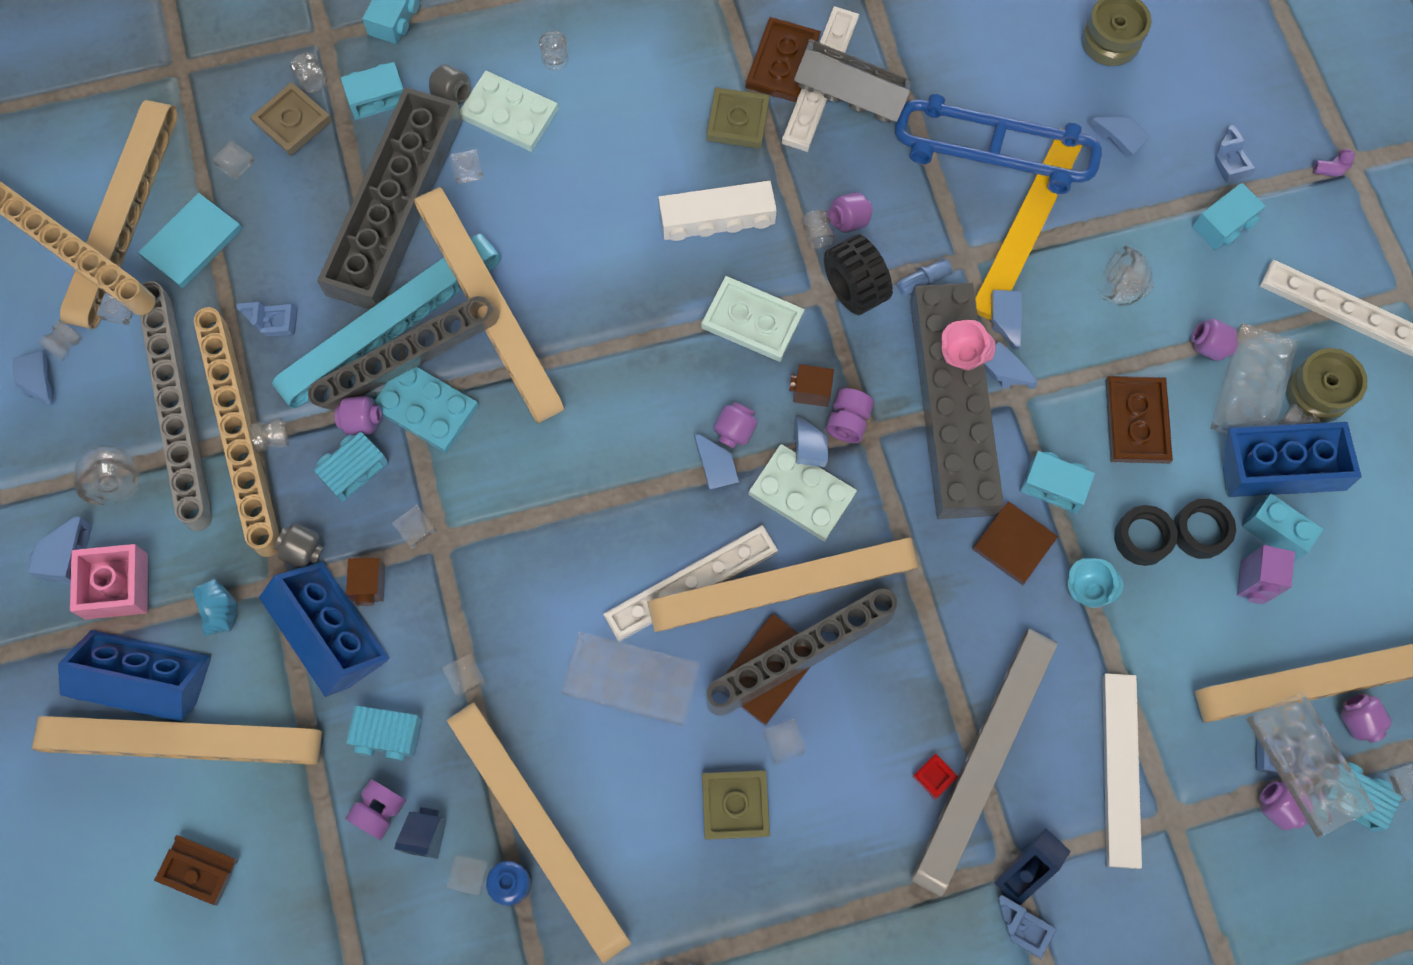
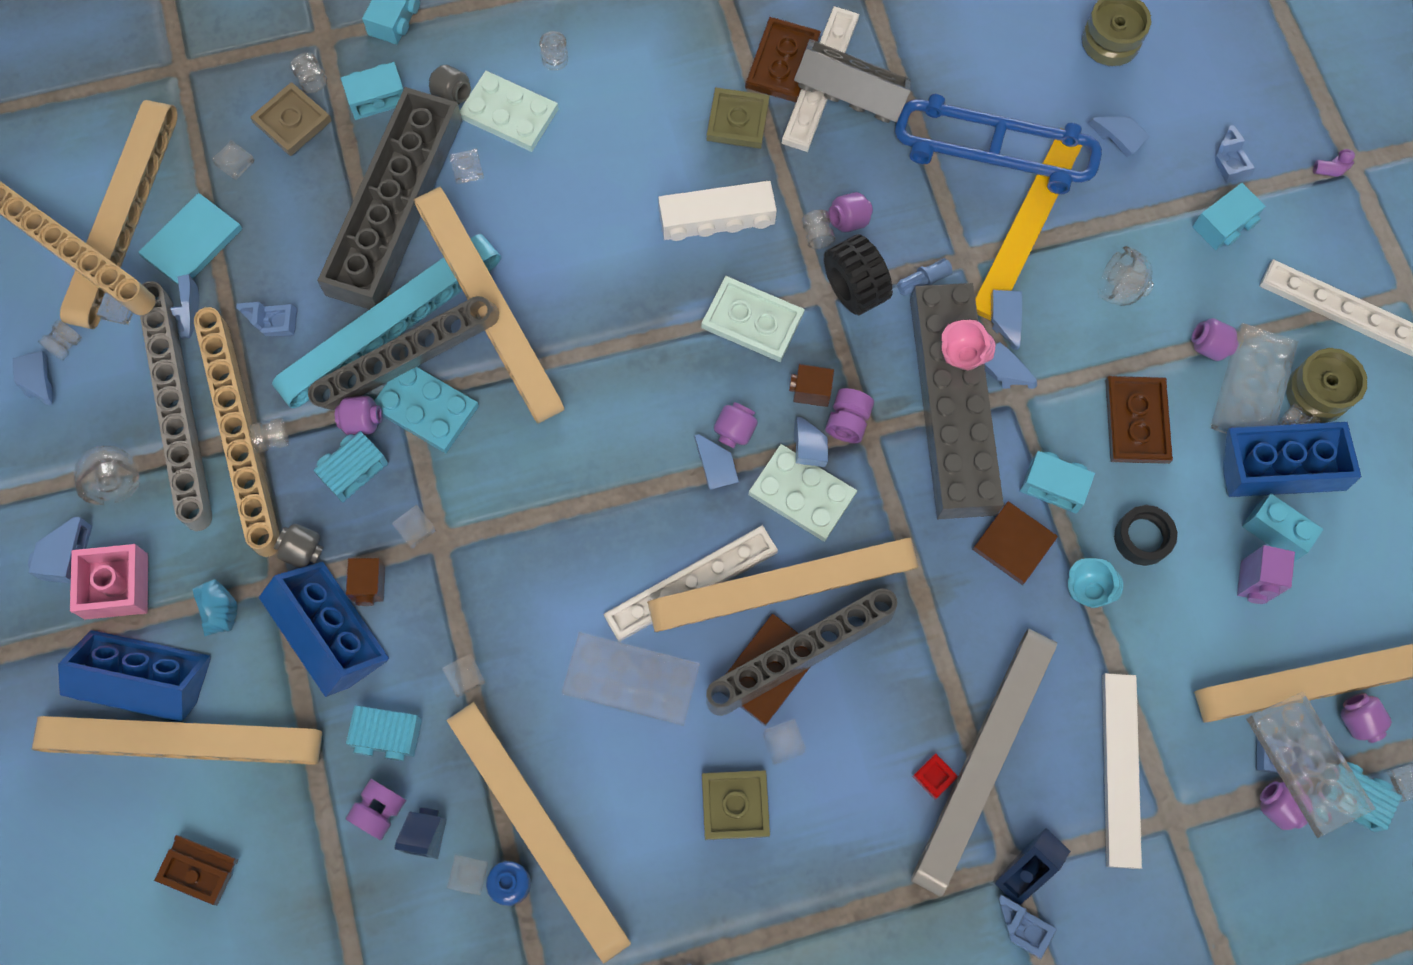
(190, 304): none -> medium blue slope
(1219, 513): black tyre -> none

